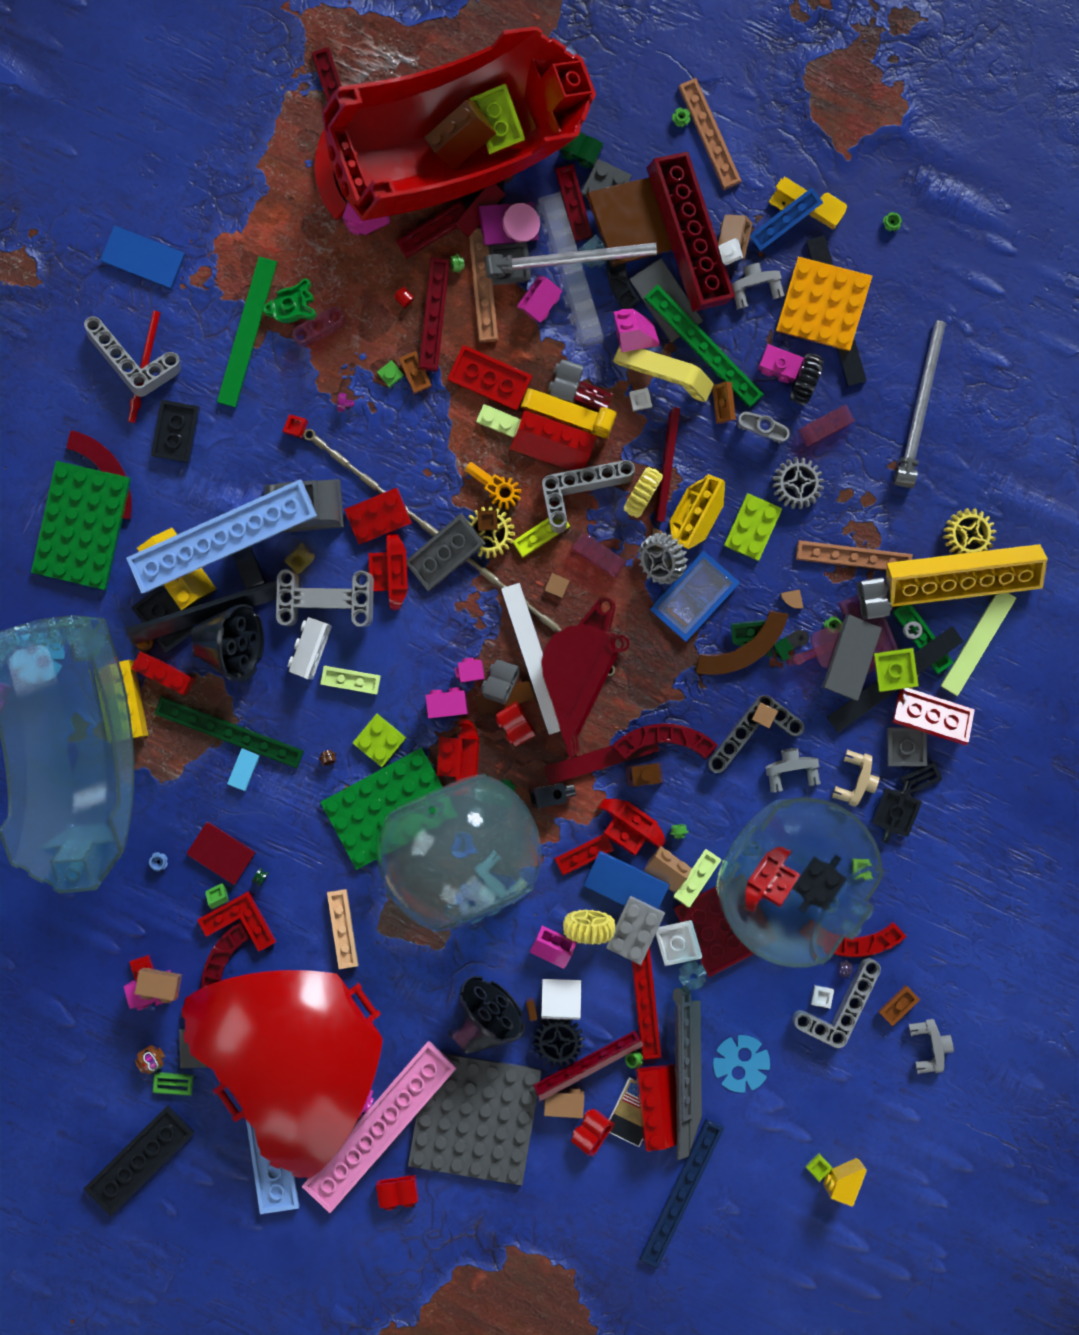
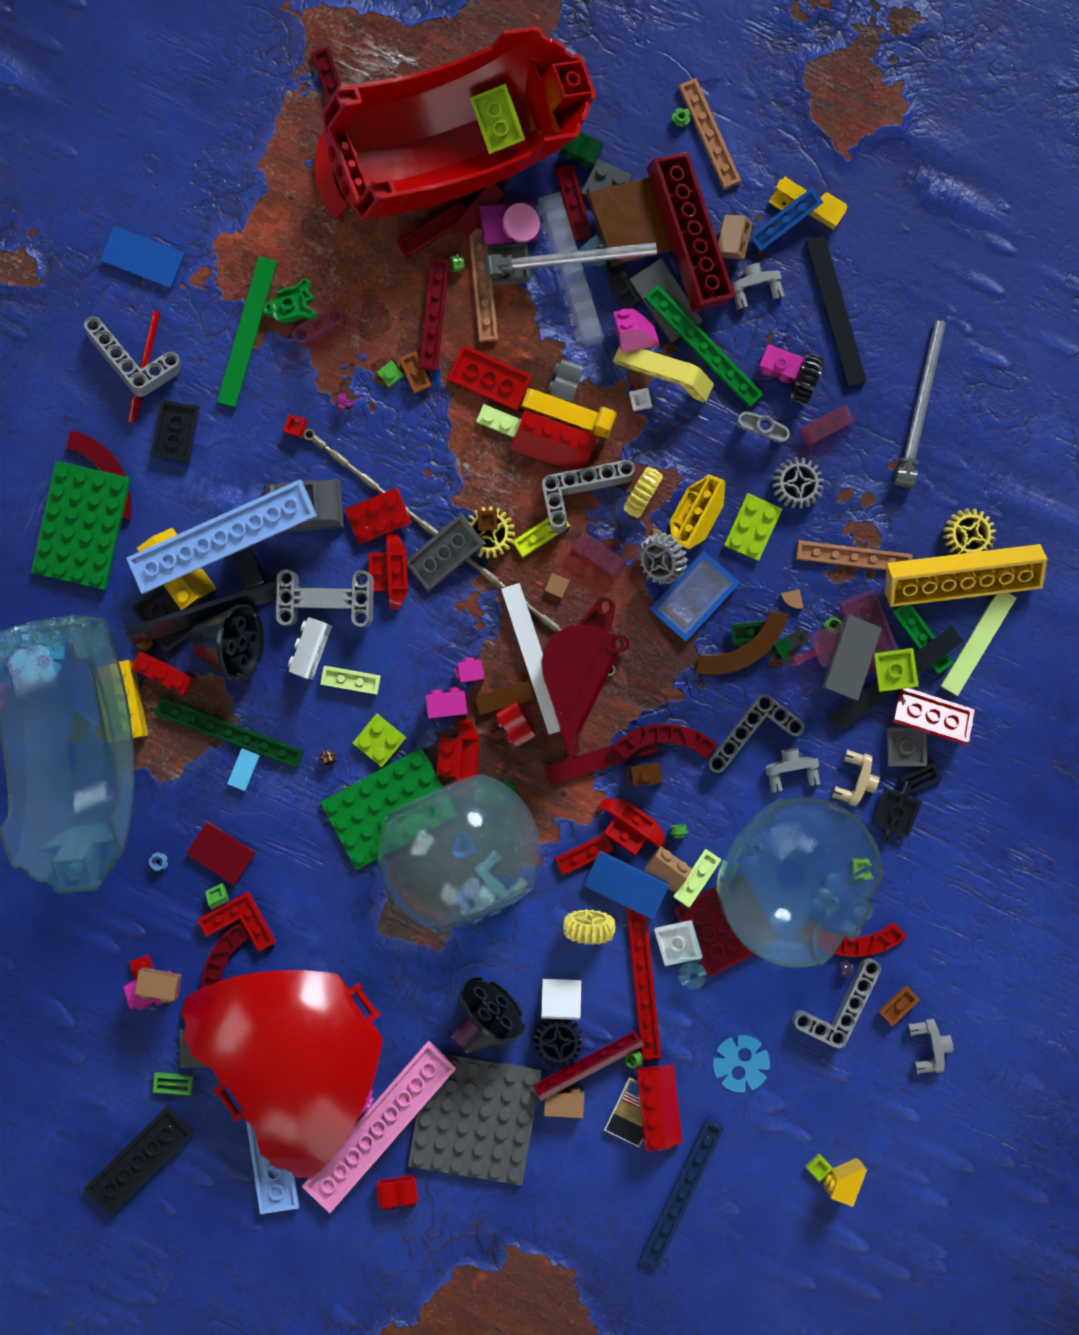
(150, 1059): dark orange head -> none
(260, 877): dark green bush -> none
(299, 558): clear yellow brick -> none
(342, 929): light nougat plate -> none
(358, 226): dark pink slope -> none
(404, 297): red hose -> none
(461, 134): reddish brown slope -> none
(495, 485): light orange gear -> none
(500, 682): dark grey brick -> none
(531, 1009): reddish brown tile -> none
(540, 298): dark pink brick -> none
(543, 795): black torso -> none
(553, 947): dark pink brick -> none
(592, 396): dark red hips -> none
(592, 1132): red brick -> none
(635, 930): light grey plate -> none
(667, 462): dark red tile -> none
(687, 1069): dark grey hinge -> none
(724, 402): dark orange plate -> none
(730, 251): white plate -> none
(764, 715): medium nougat tile -> none
(771, 879): red plate -> none
(819, 884): black plate -> none
(822, 996): white tile -> none
(824, 303): light orange plate -> none
(873, 598): dark grey brick -> none
(892, 217): bright green plate -> none
(913, 624): light grey bush -> none

